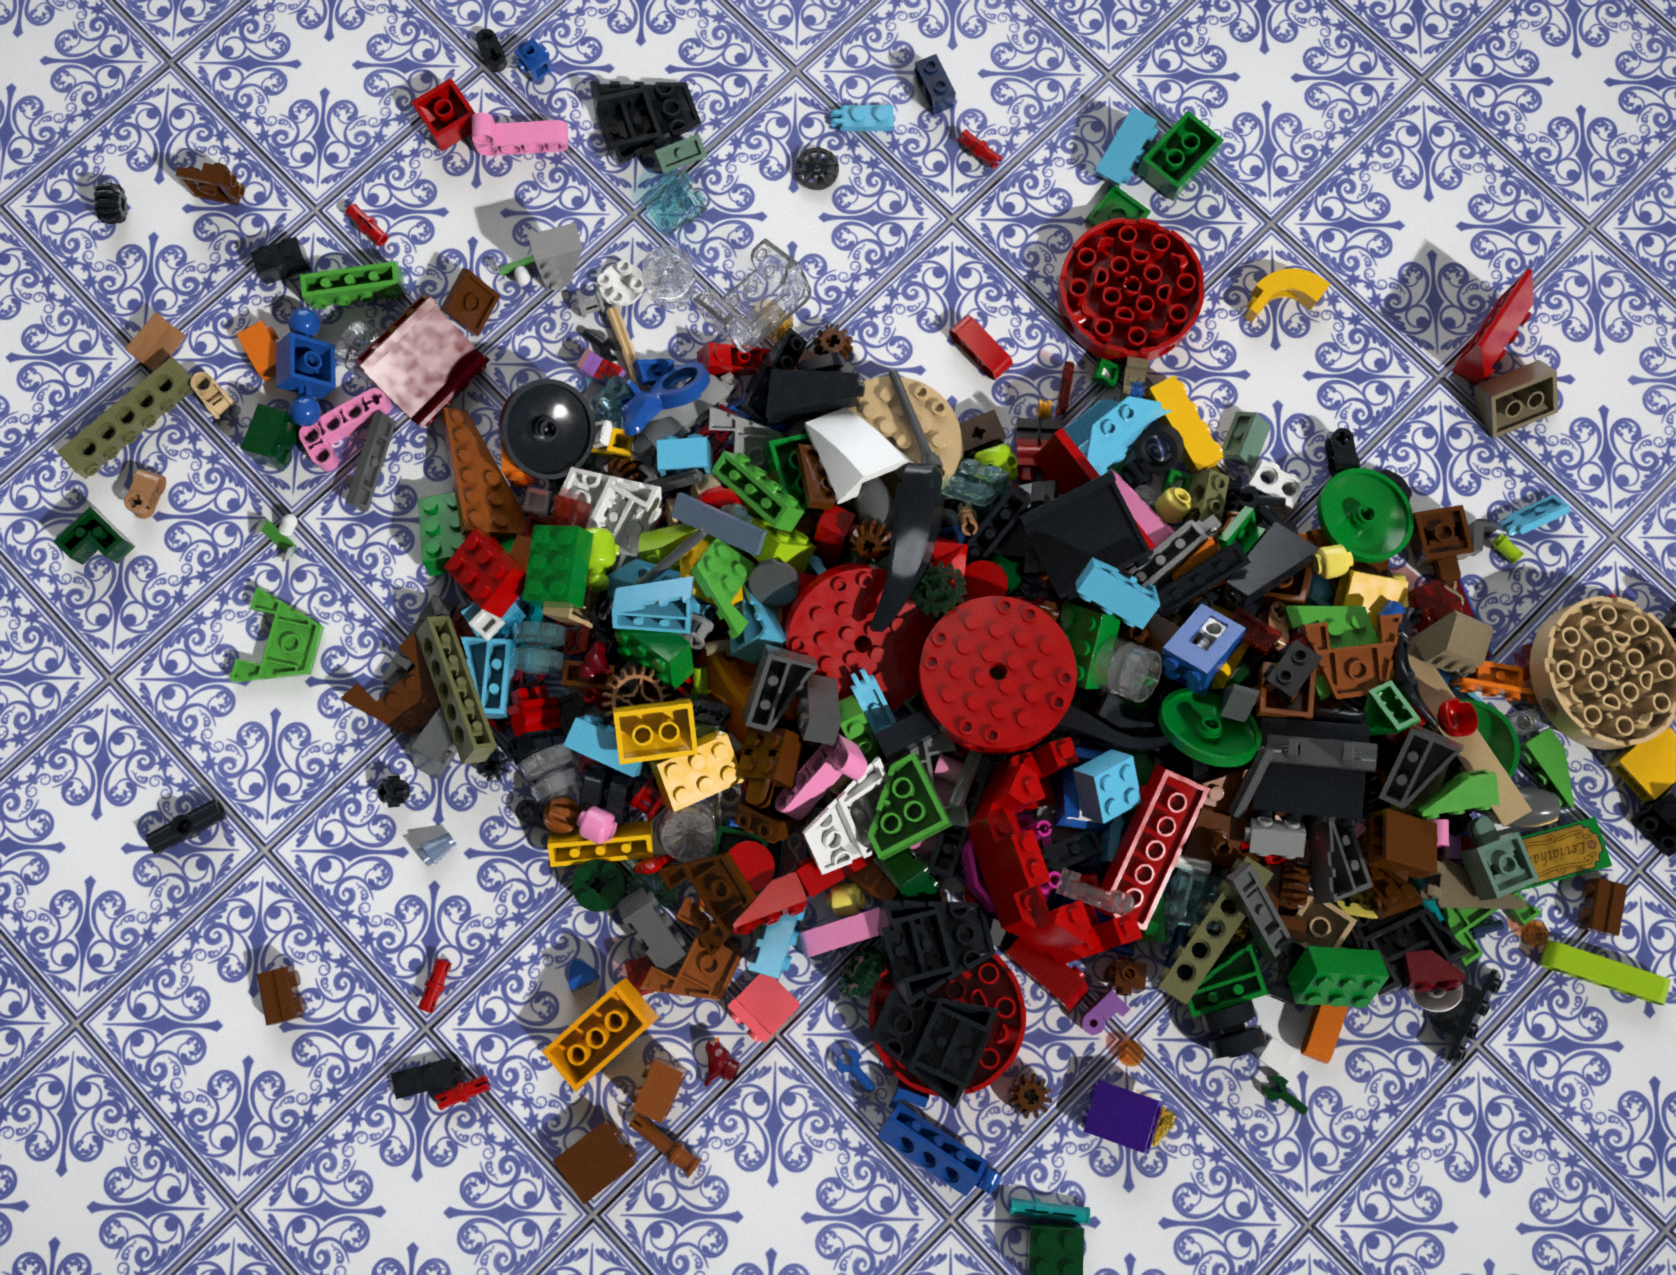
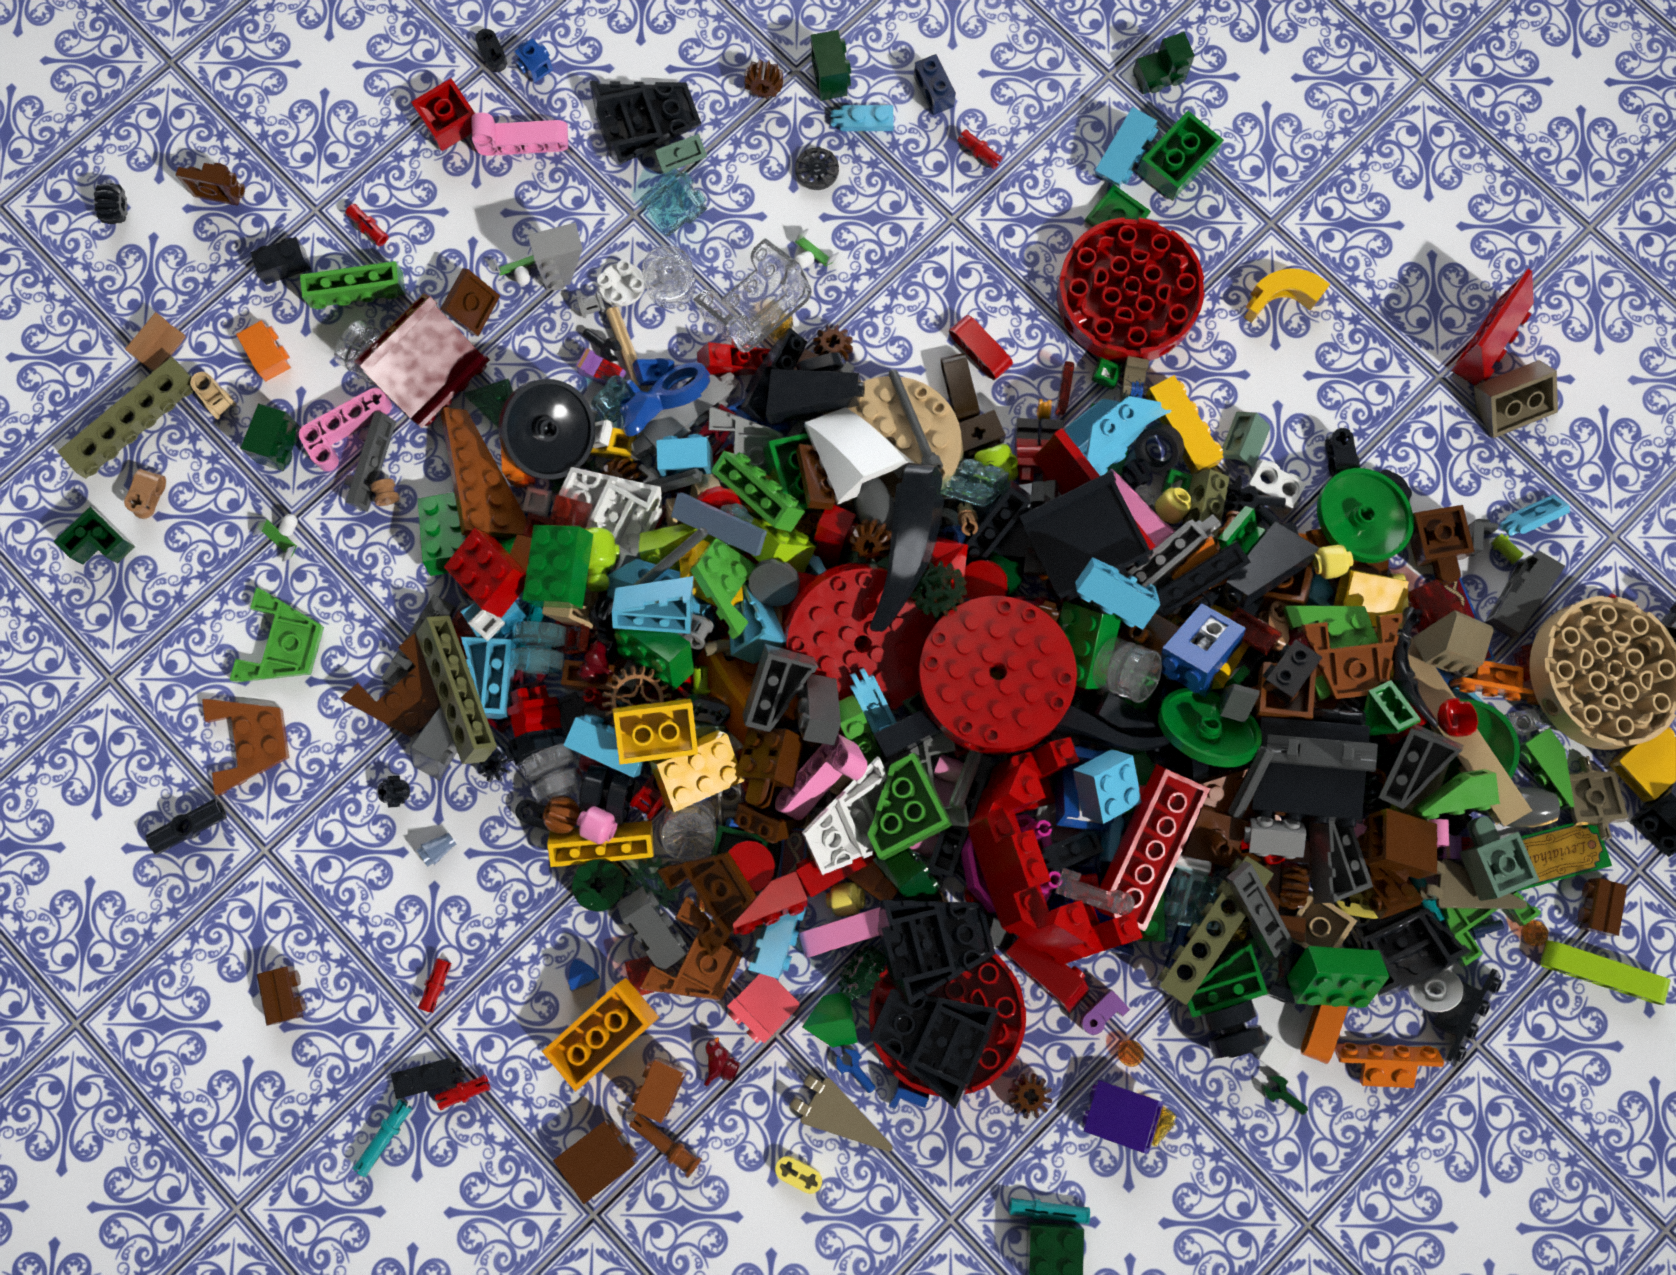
(258, 740): none -> dark orange wing
(305, 367): blue brick -> none
(384, 492): none -> medium nougat wheel
(388, 1129): none -> teal pin
(491, 399): none -> clear green wing
(653, 864): red rock -> none
(763, 79): none -> reddish brown gear
(801, 1168): none -> light yellow beam
(811, 252): none -> piece
(830, 65): none -> dark green brick
(833, 1021): none -> green slope
(837, 1114): none -> dark tan flag
(932, 1149): blue brick -> none
(960, 386): none -> dark brown beam
(989, 1179): blue hose -> none
(1126, 976): reddish brown brick -> none
(1166, 66): none -> dark green brick
(1388, 1064): none -> orange bracket
(1392, 607): blue hose -> none
(1429, 970): dark red slope -> none
(1524, 593): none -> dark grey wedge
(1596, 798): none -> dark tan plate

